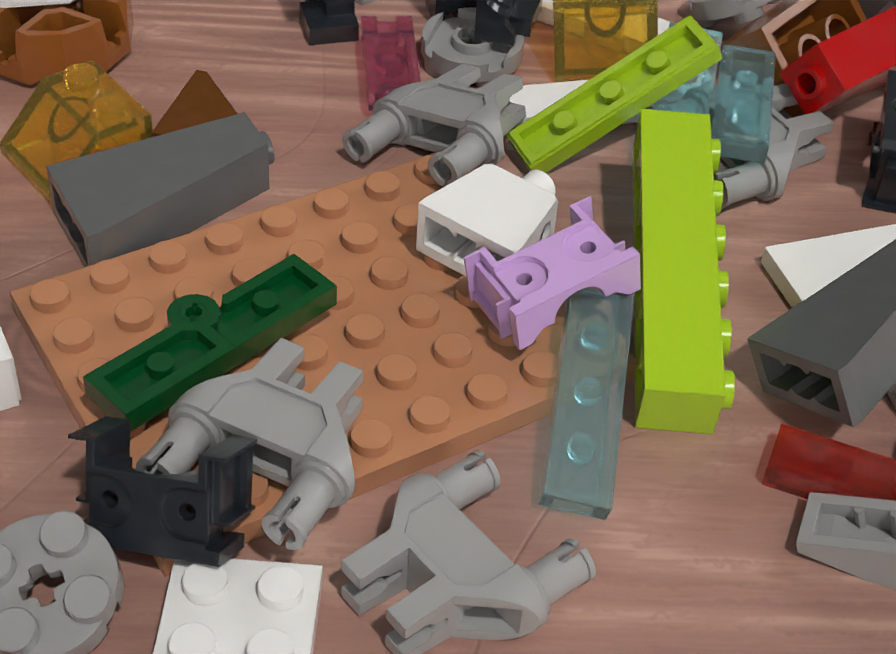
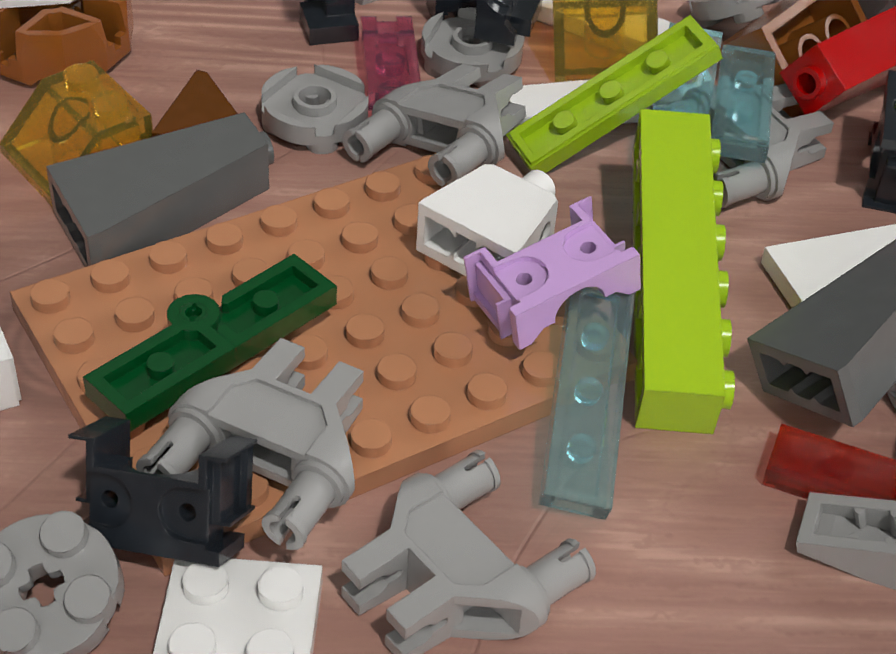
(313, 107): none -> light grey plate

